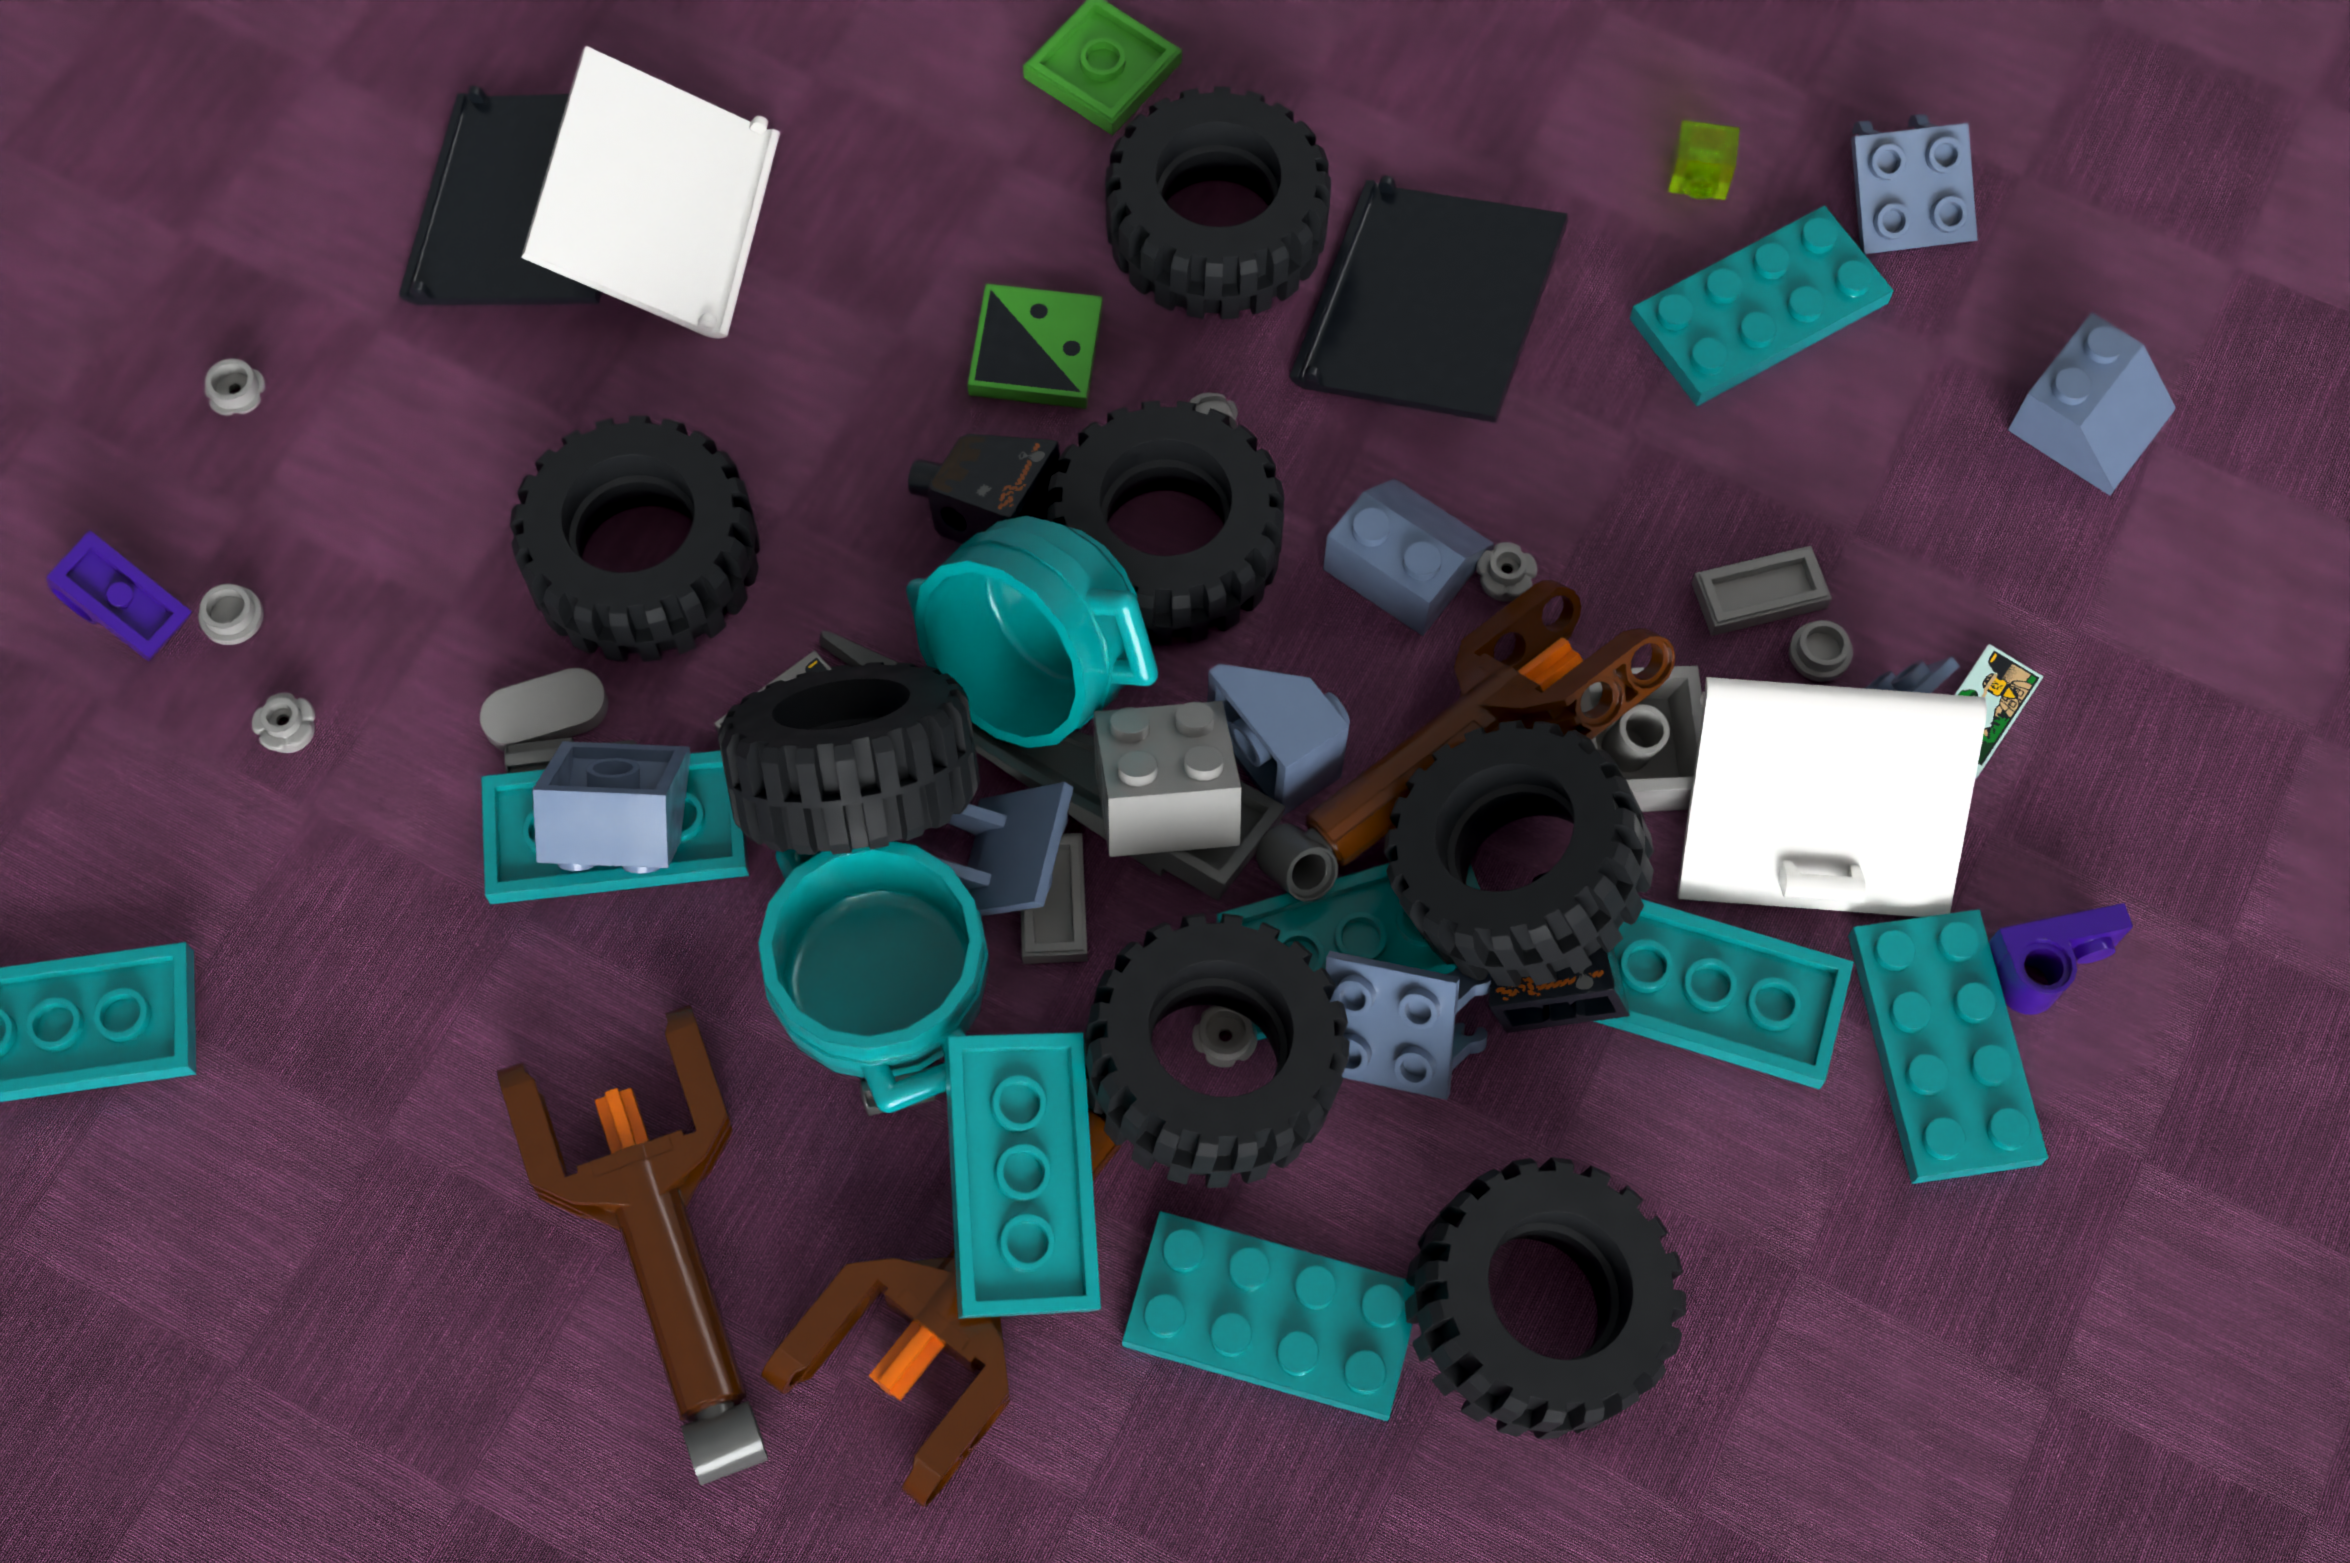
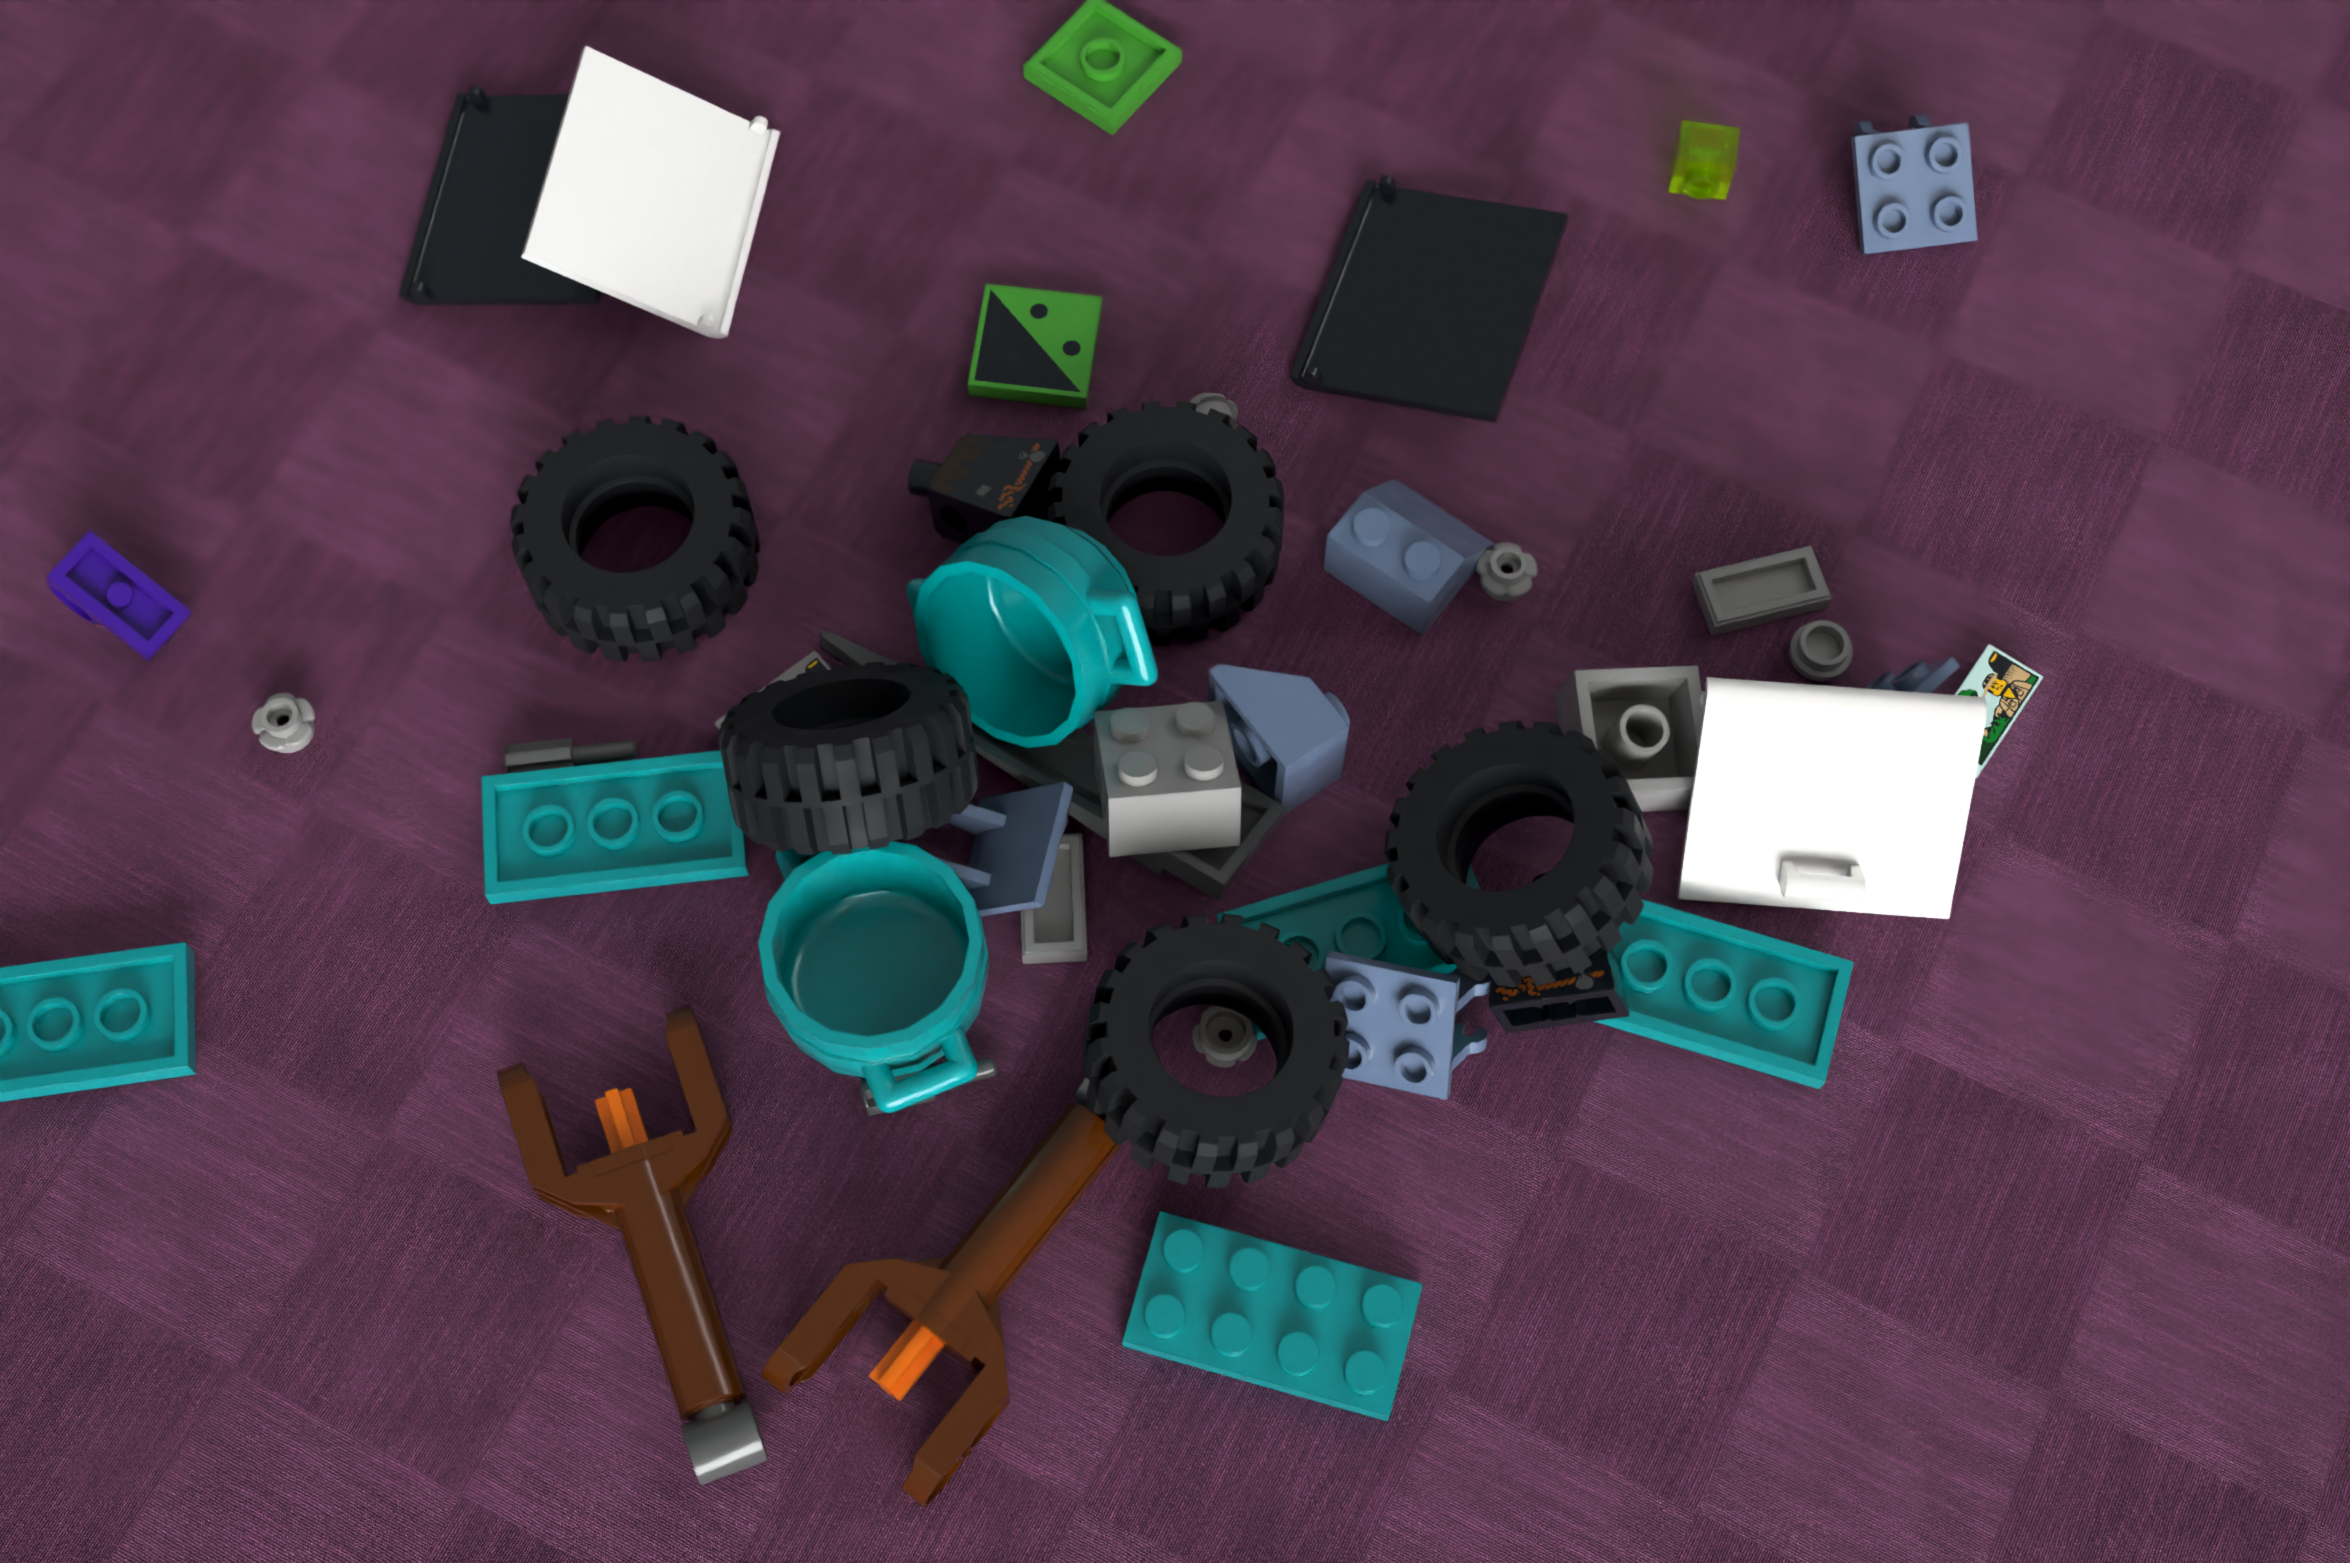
(226, 377): light grey plate -> none
(230, 614): light grey plate -> none
(544, 708): light grey tile -> none
(611, 806): slope -> none
(1021, 1175): teal plate -> none
(1228, 141): black tyre -> none
(1535, 683): reddish brown piece -> none
(1613, 1249): black tyre -> none
(1760, 305): teal plate -> none
(1946, 1047): teal plate -> none
(2054, 948): dark purple plate -> none
(2096, 405): sand blue slope -> none

